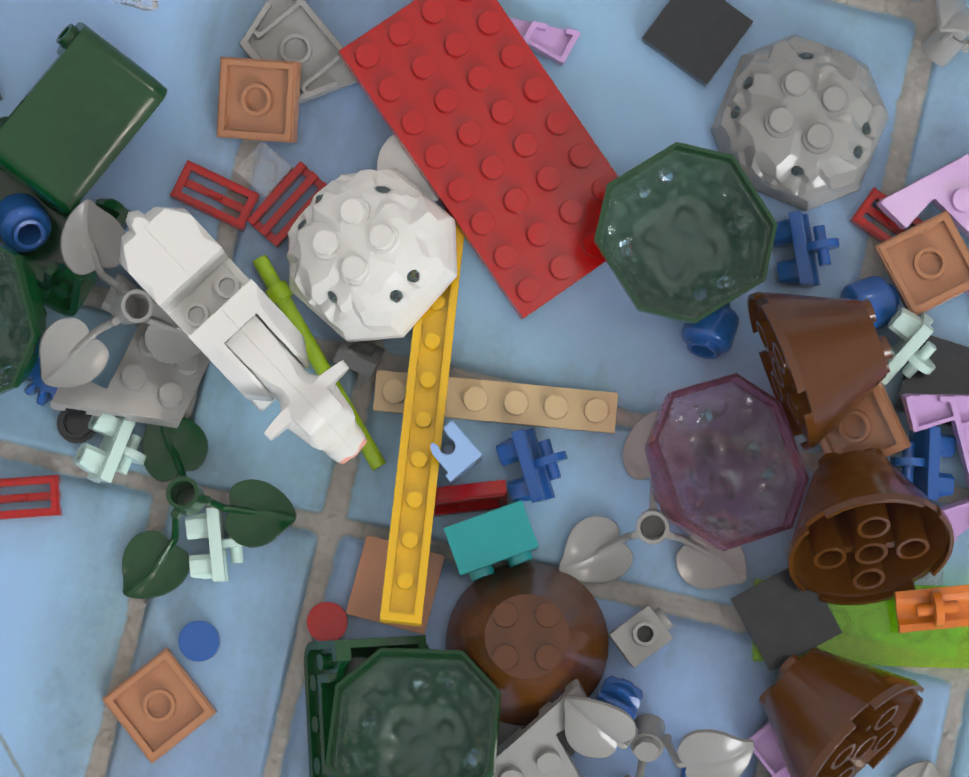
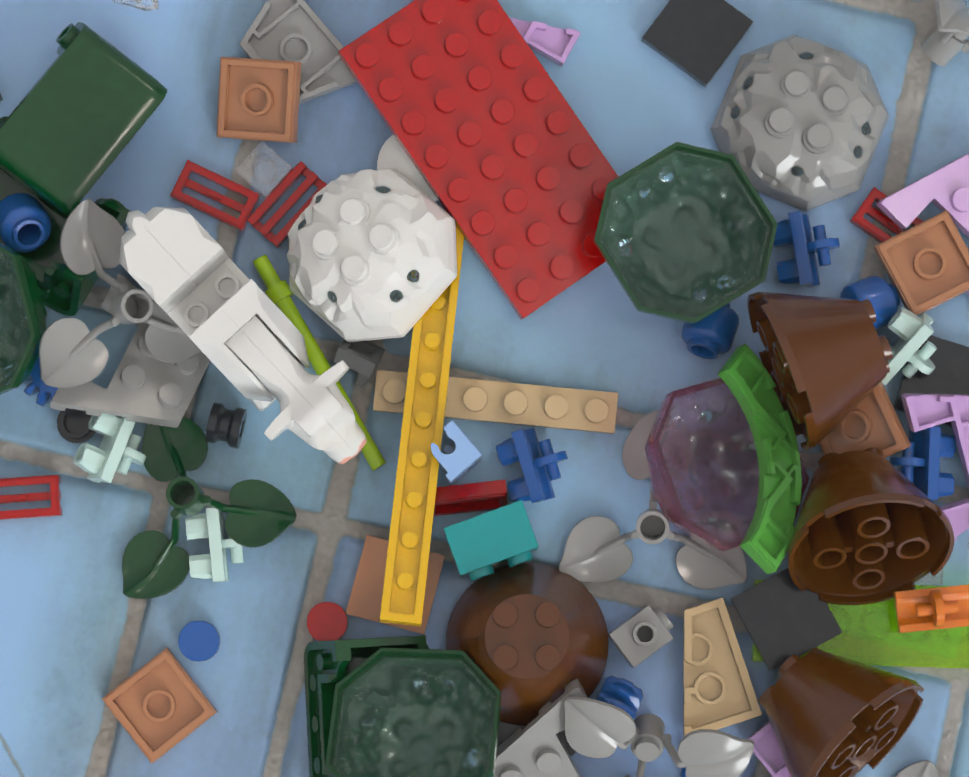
(226, 425): none -> black wheel
(714, 671): none -> tan wing
(777, 458): none -> bright green tile

